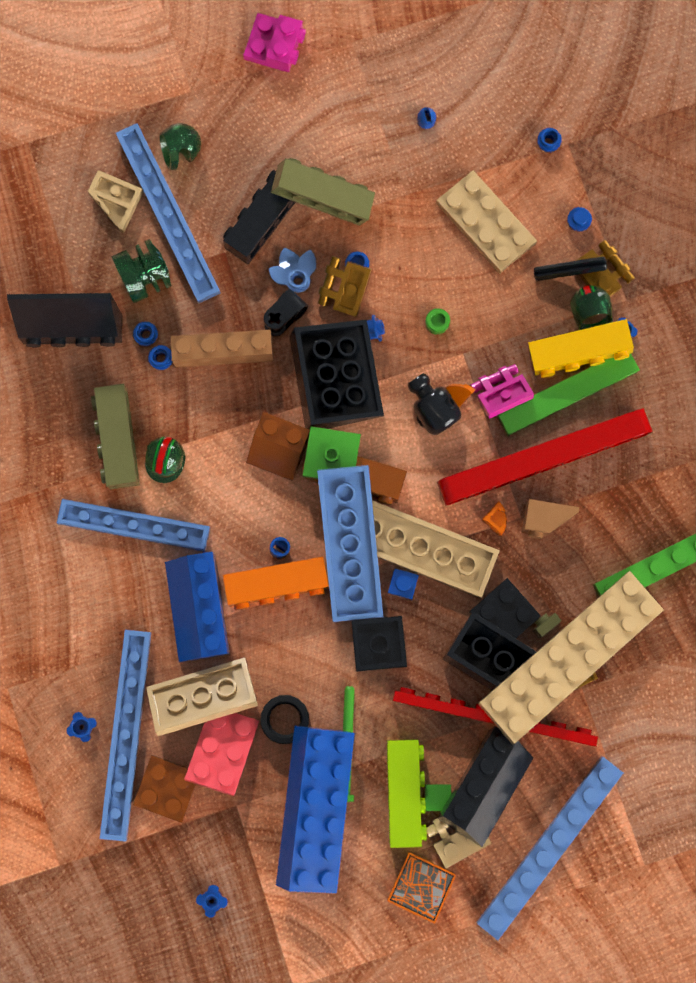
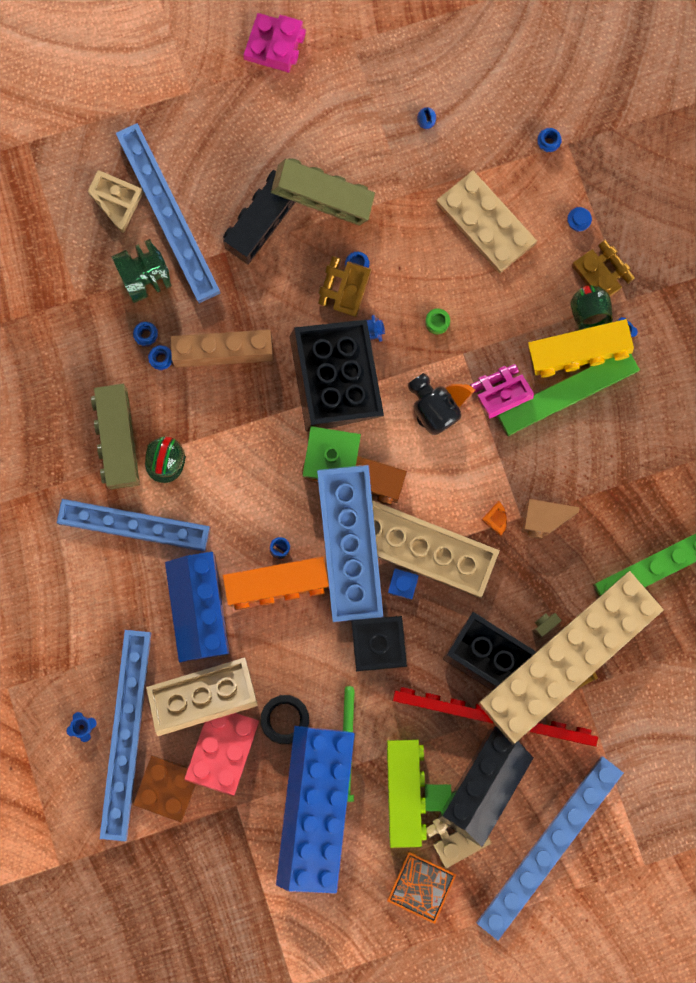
(66, 319): black slope -> none
(179, 139): clear green helmet -> none
(219, 900): blue plate -> none
(278, 446): dark orange slope -> none
(286, 310): black piece -> none
(294, 267): medium blue plate -> none
(507, 609): black plate -> none
(544, 457): red beam -> none
(570, 268): black axle -> none

